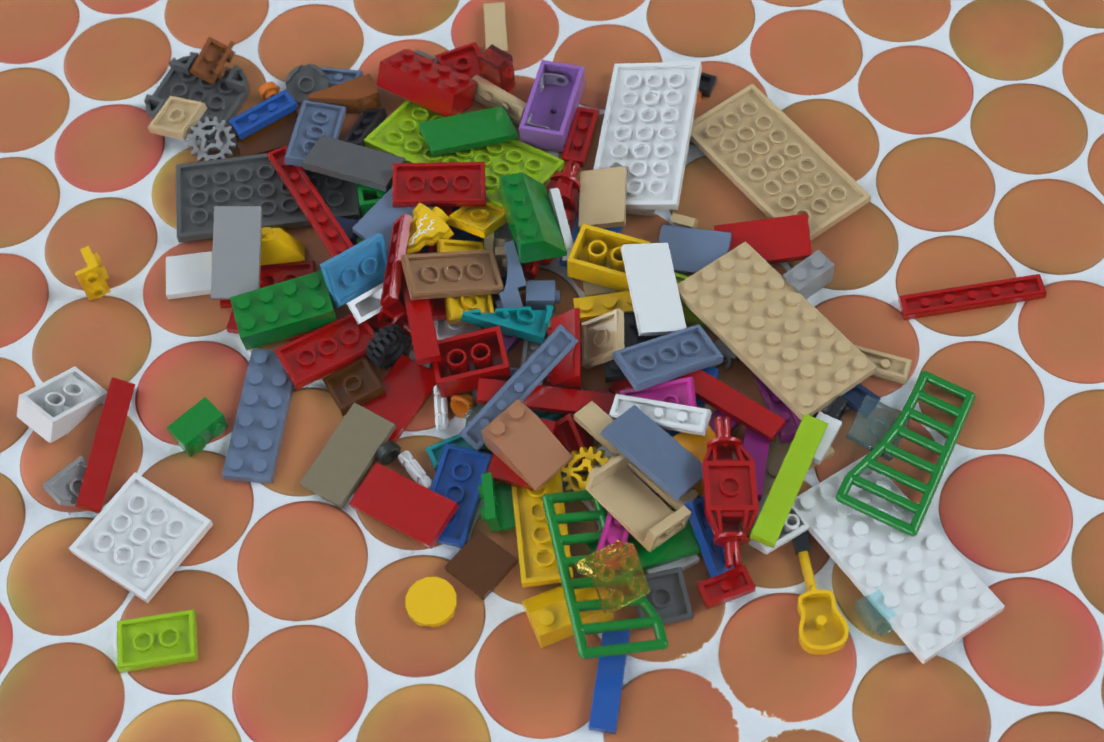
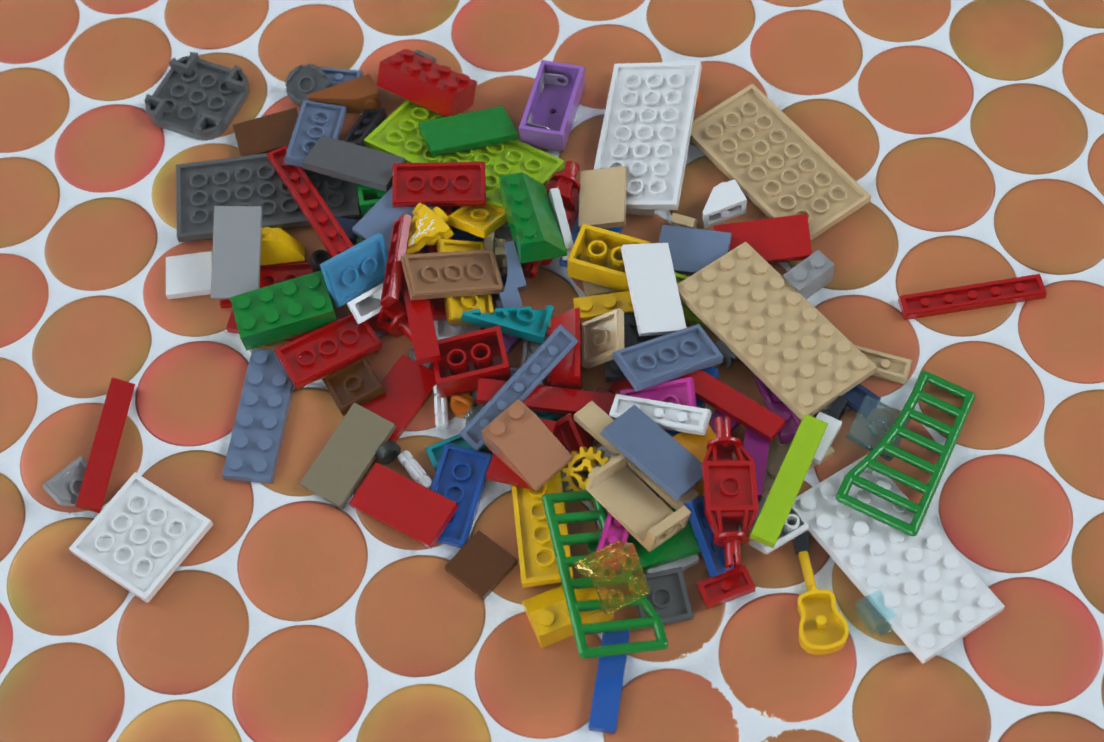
(59, 403): white slope -> none
(93, 277): yellow bracket -> none
(157, 641): lime tile -> none
(177, 117): tan tile -> none
(197, 427): green brick -> none
(211, 60): dark orange bracket -> none
(217, 133): light grey gear -> none
(263, 114): blue plate -> none
(268, 90): orange plate -> none
(317, 258): none -> pearl dark grey tile
(388, 346): black tyre -> none
(431, 602): yellow tile -> none
(461, 59): red tile -> none
(493, 96): tan plate -> none
(495, 25): tan tile -> none
(497, 68): clear red brick -> none
(498, 504): green bracket -> none
(542, 293): sand blue brick -> none
(580, 135): red plate -> none
(707, 84): black tile -> none
(724, 204): none -> white slope

